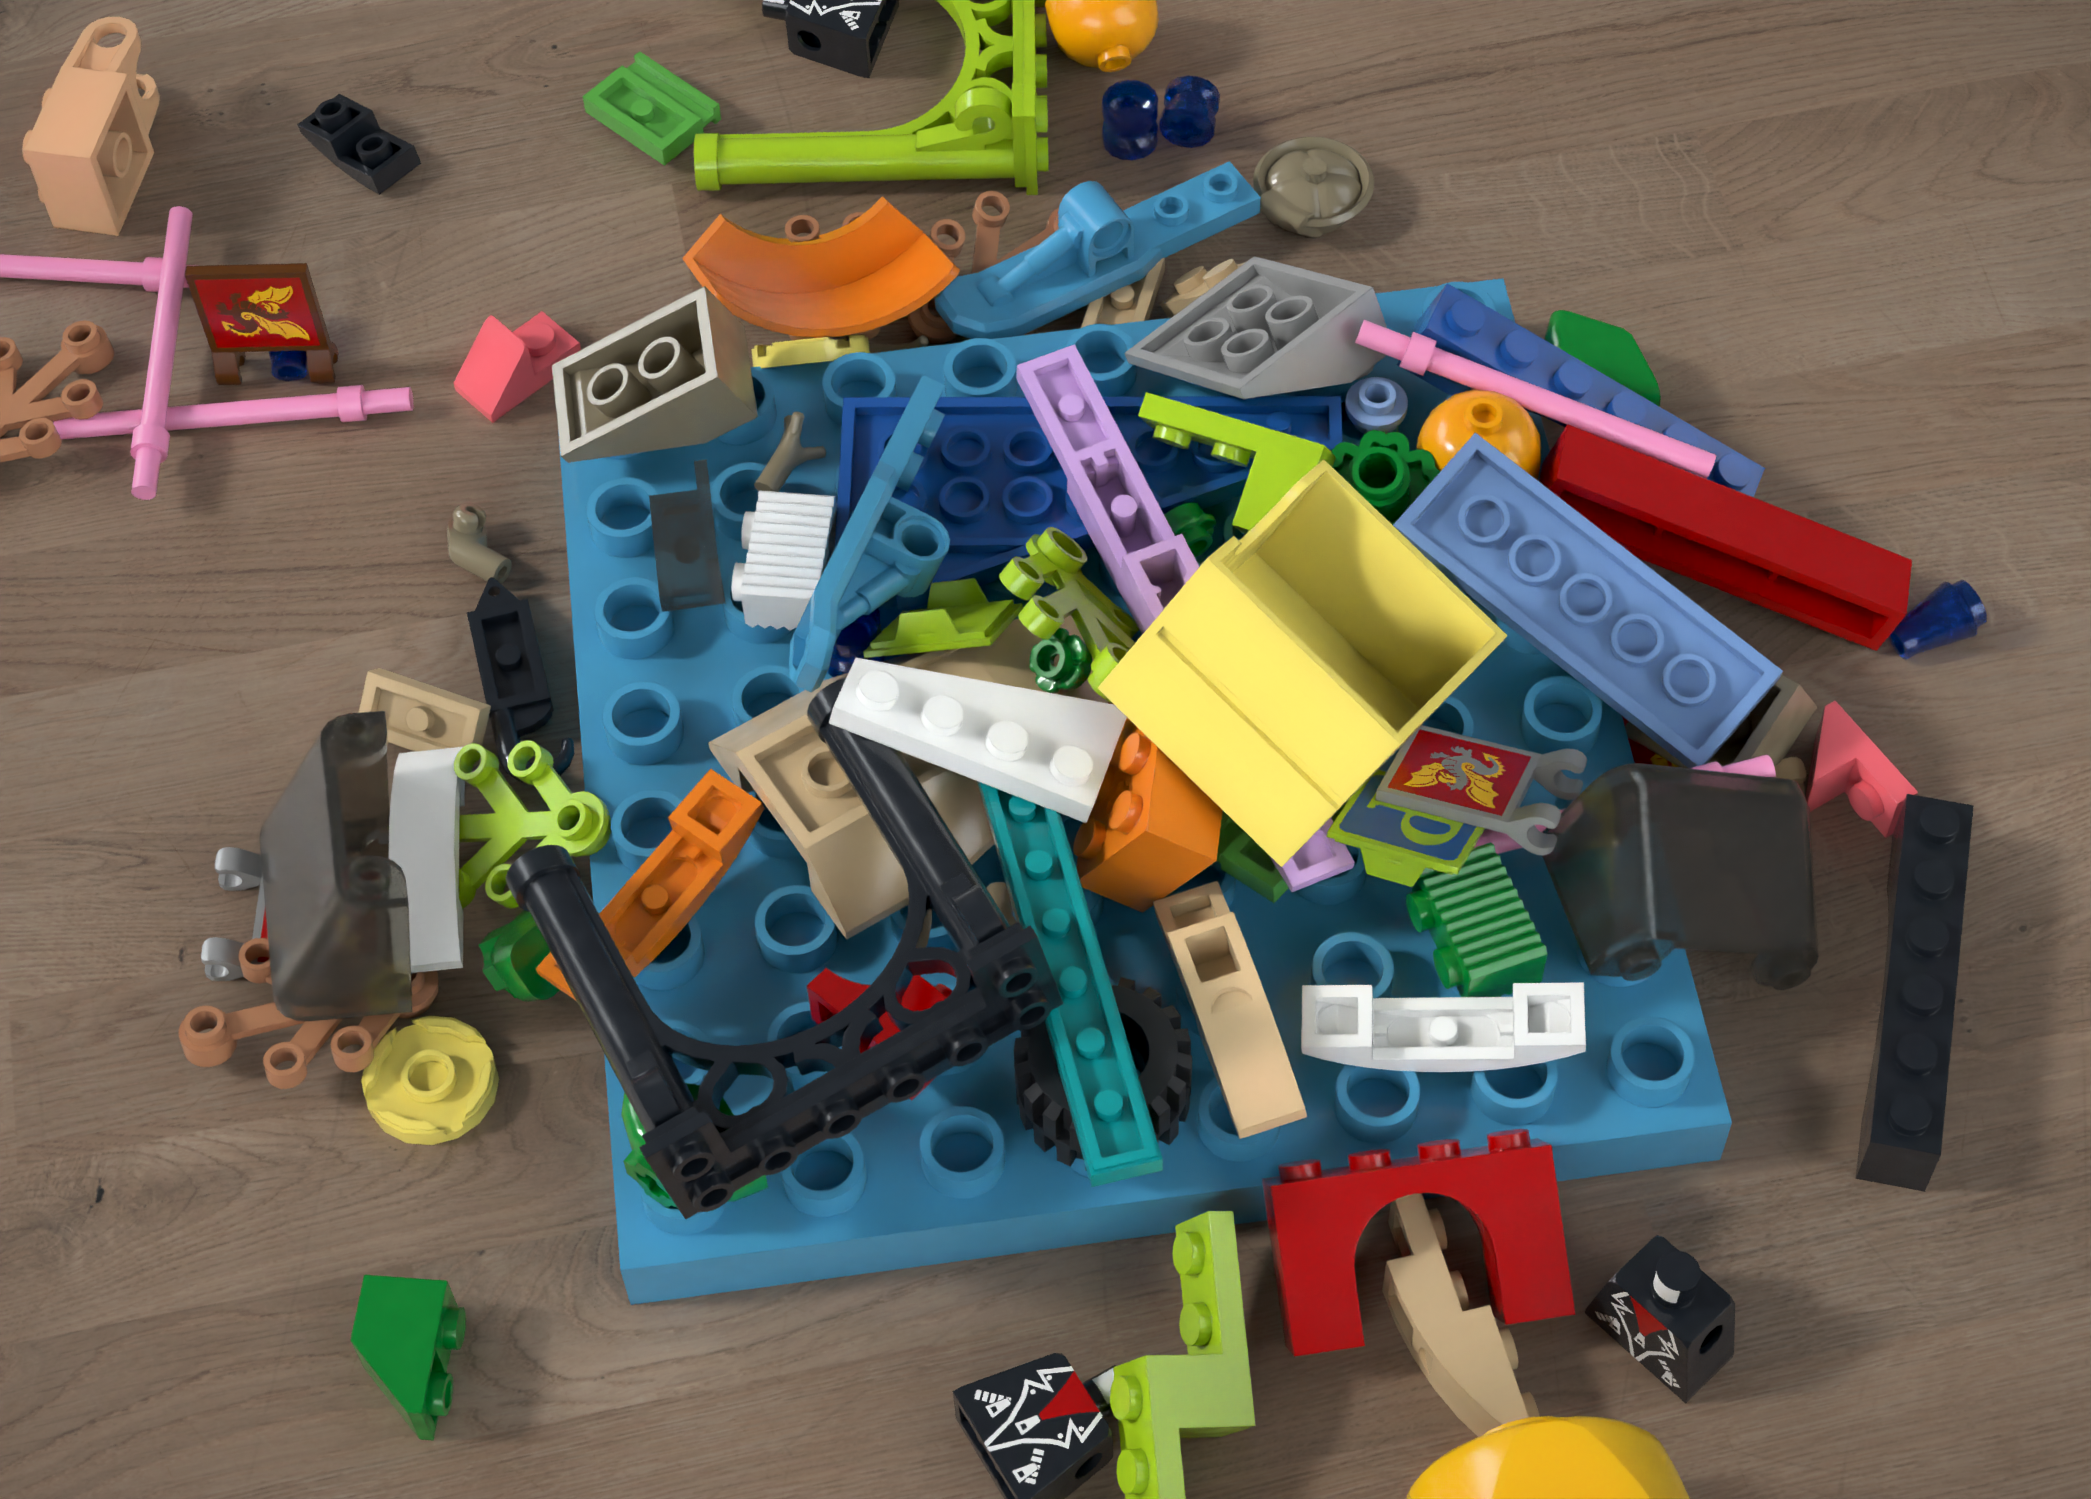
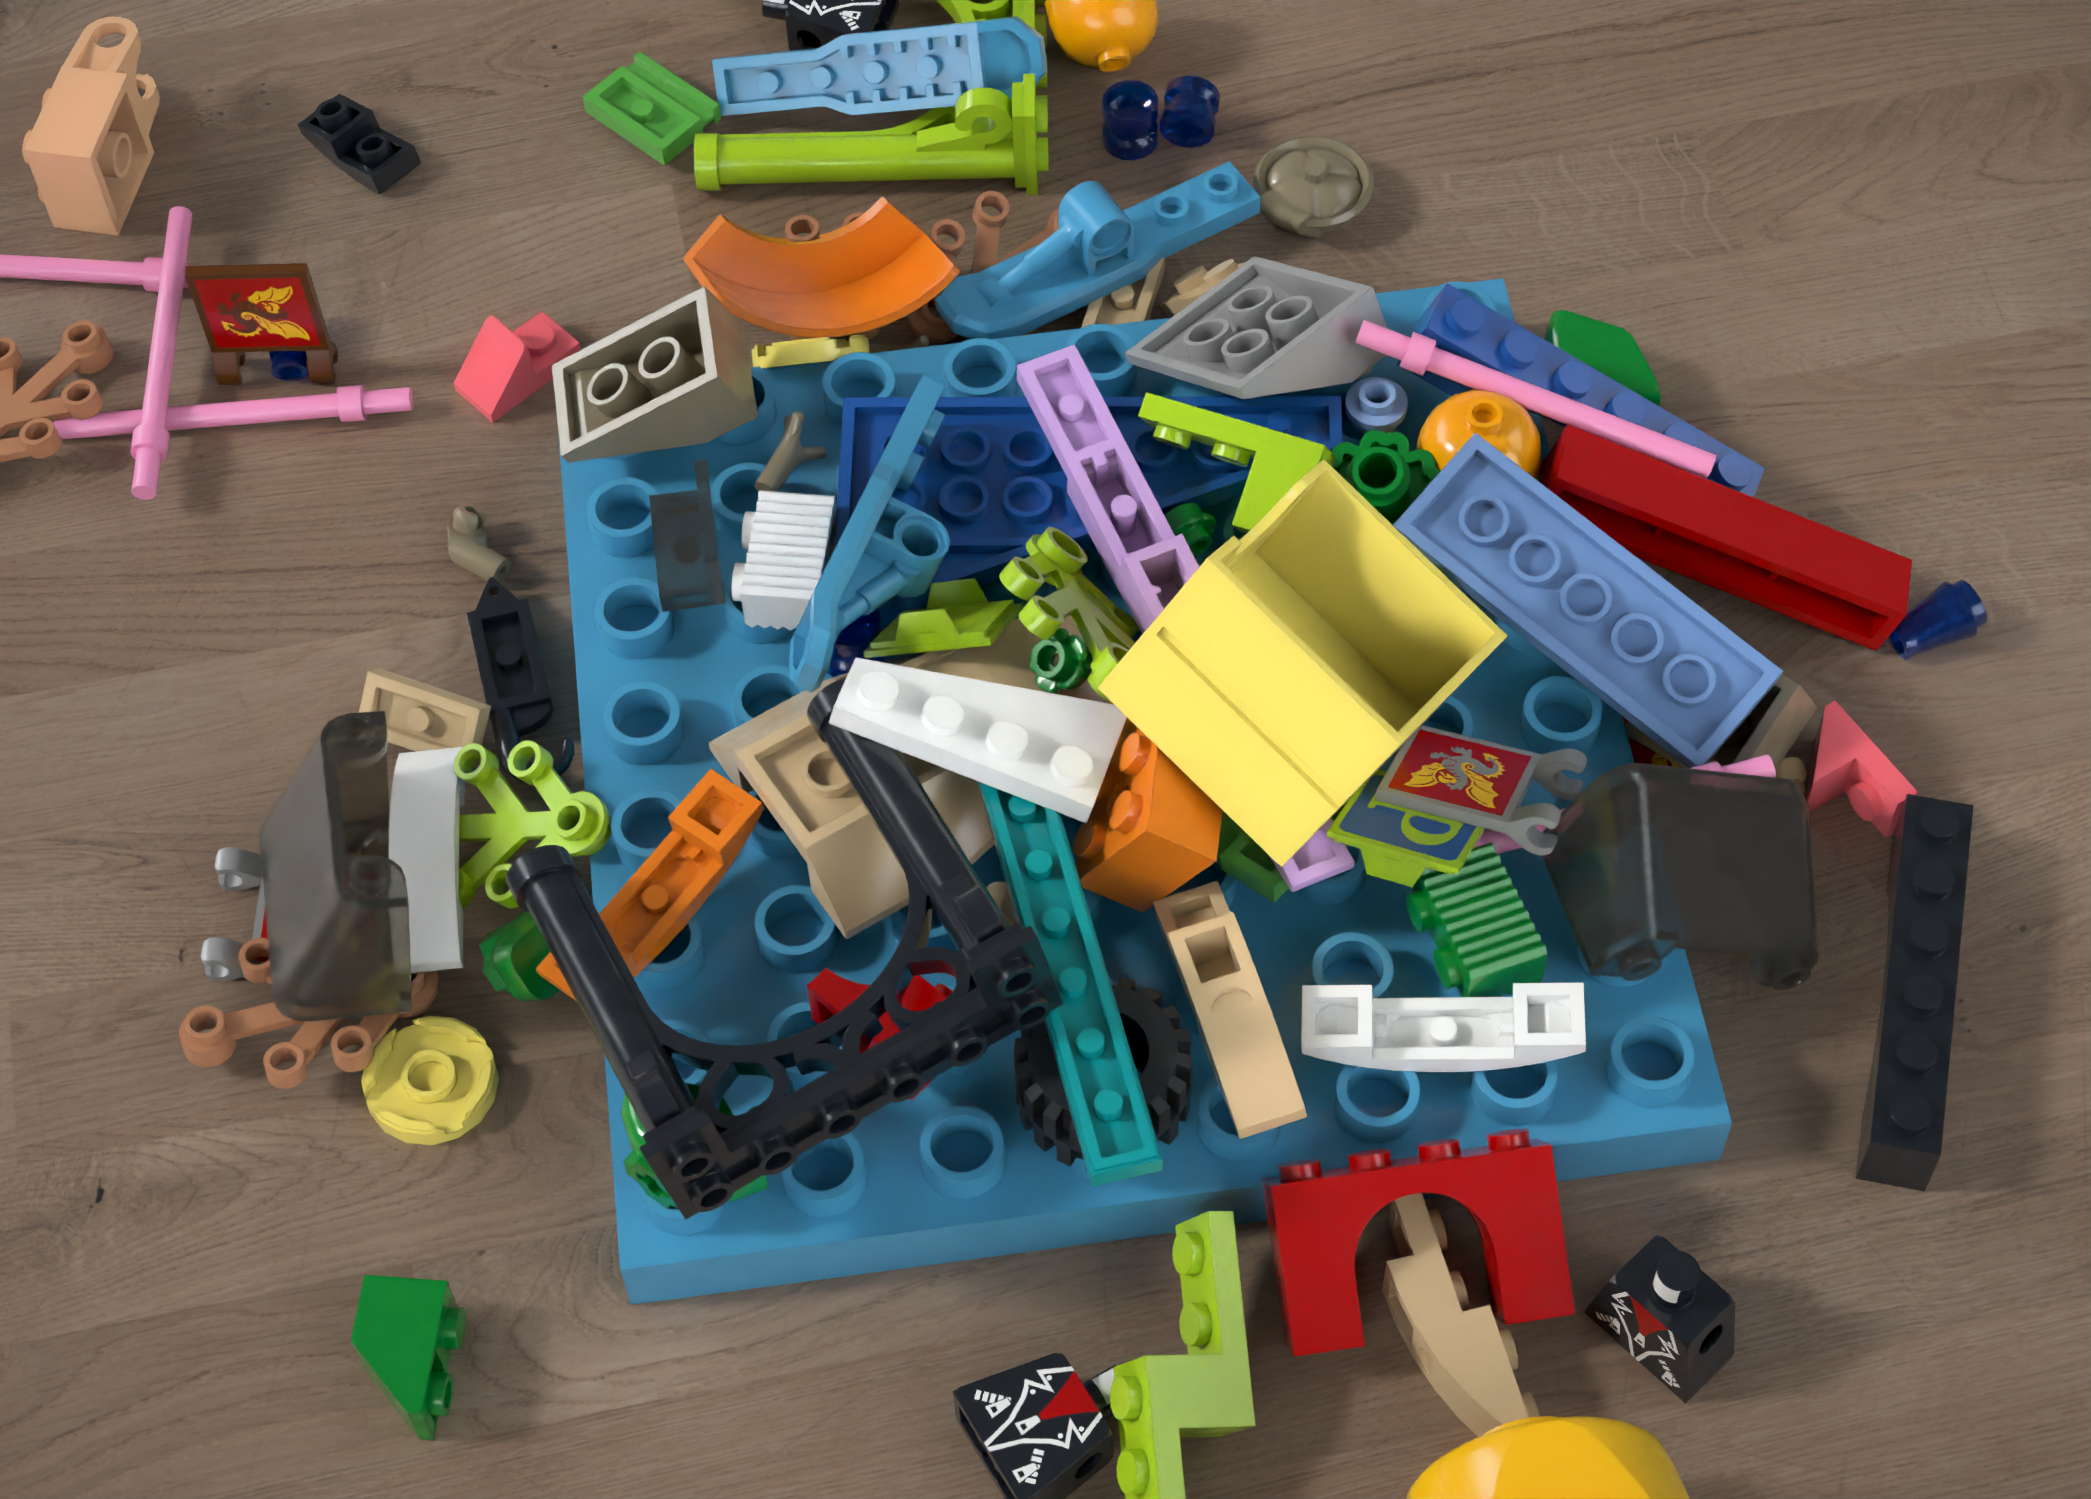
(884, 69): none -> dark azure piece

